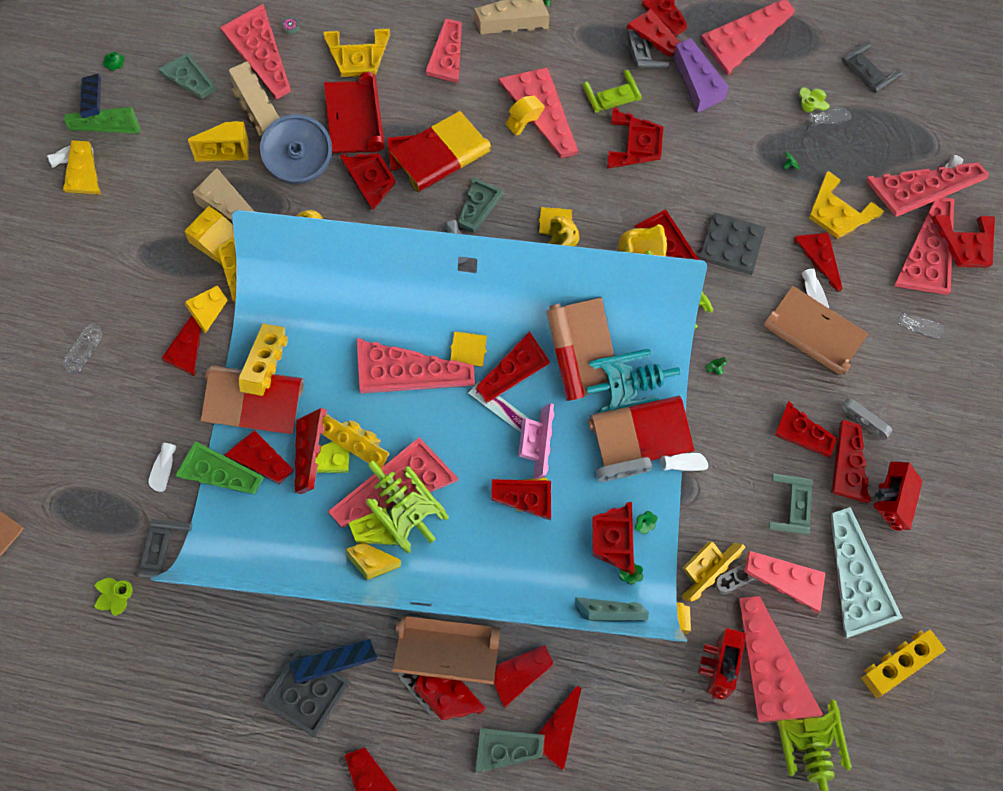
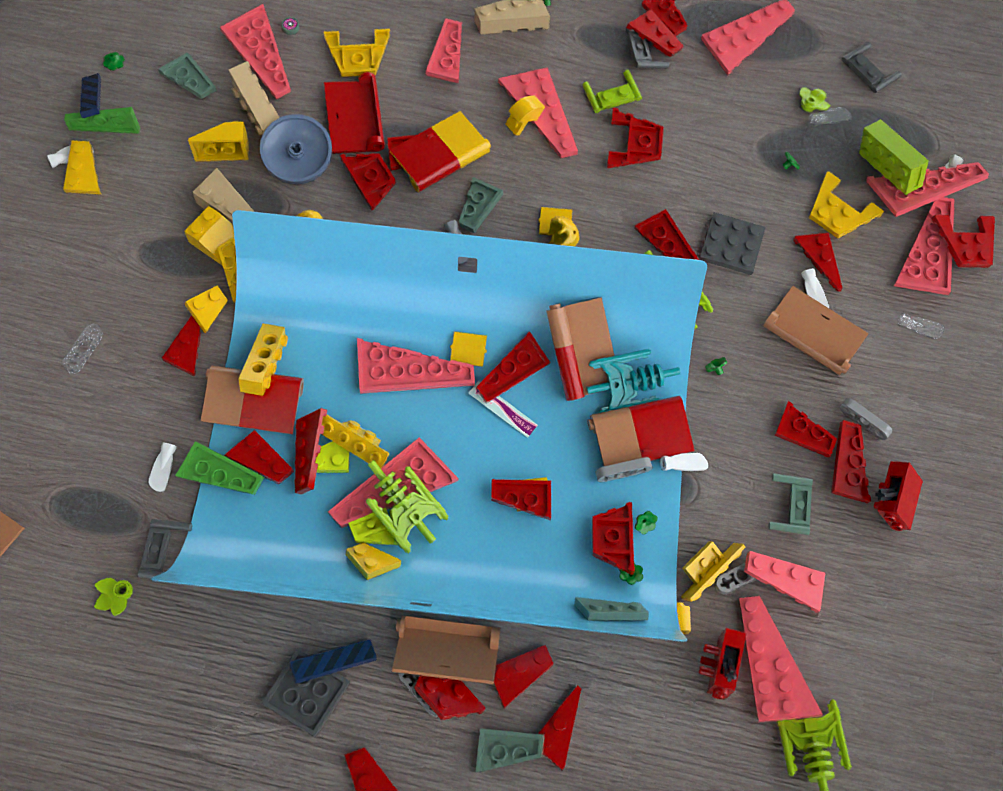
(536, 440): bright pink bracket -> none
(644, 239): yellow piece -> none
(699, 76): medium lavender wedge -> none
(862, 588): light aqua wing -> none
(893, 157): none -> lime piece
(930, 649): yellow brick -> none

